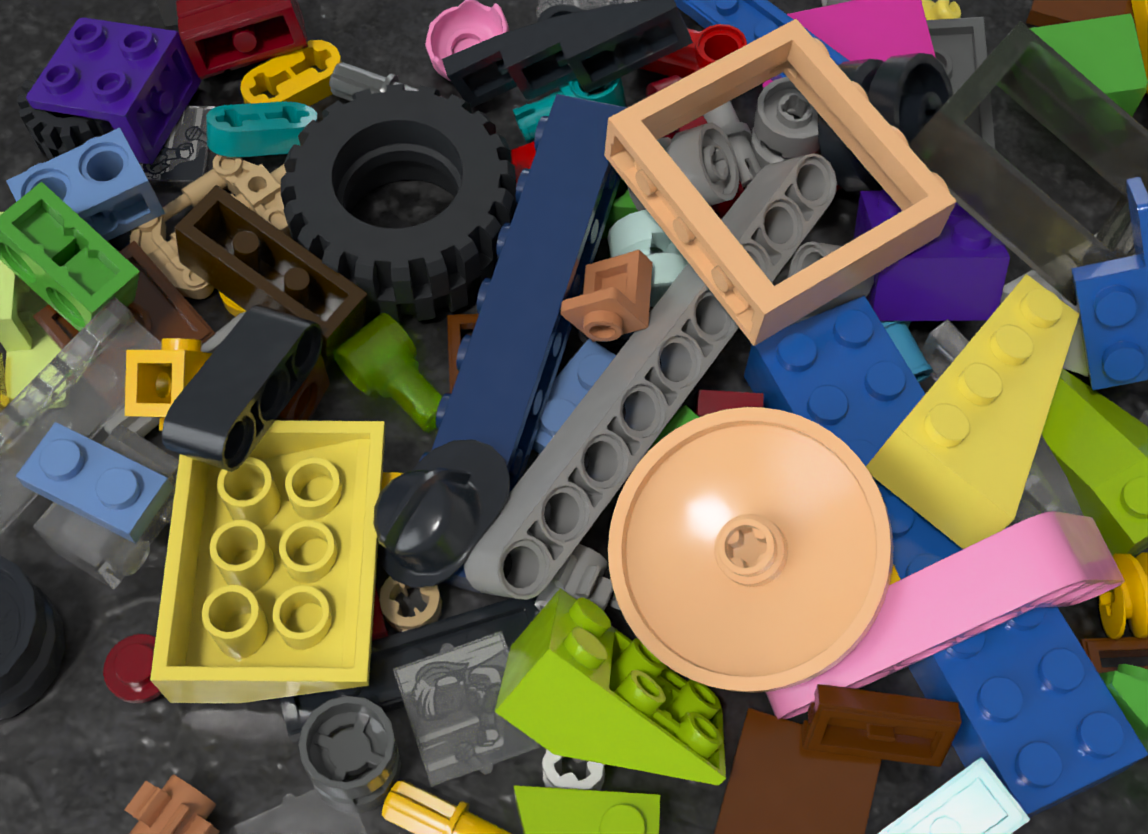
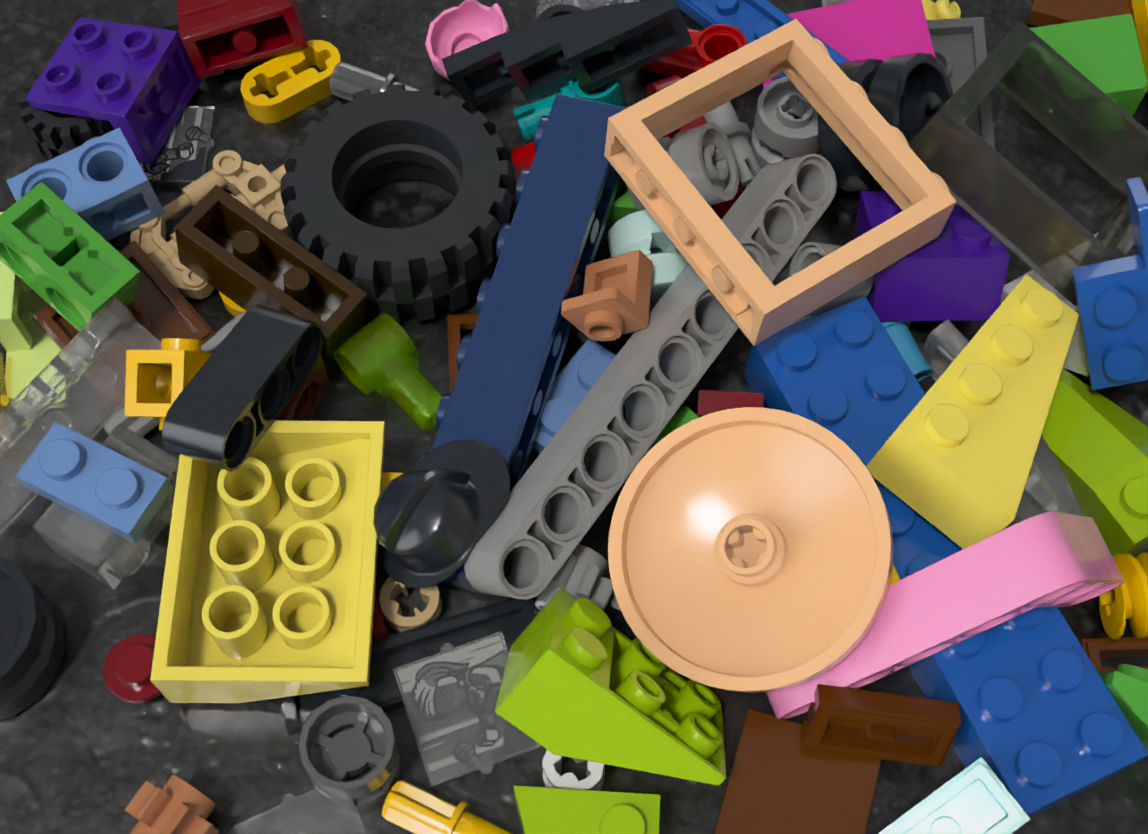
(257, 128): teal beam -> none

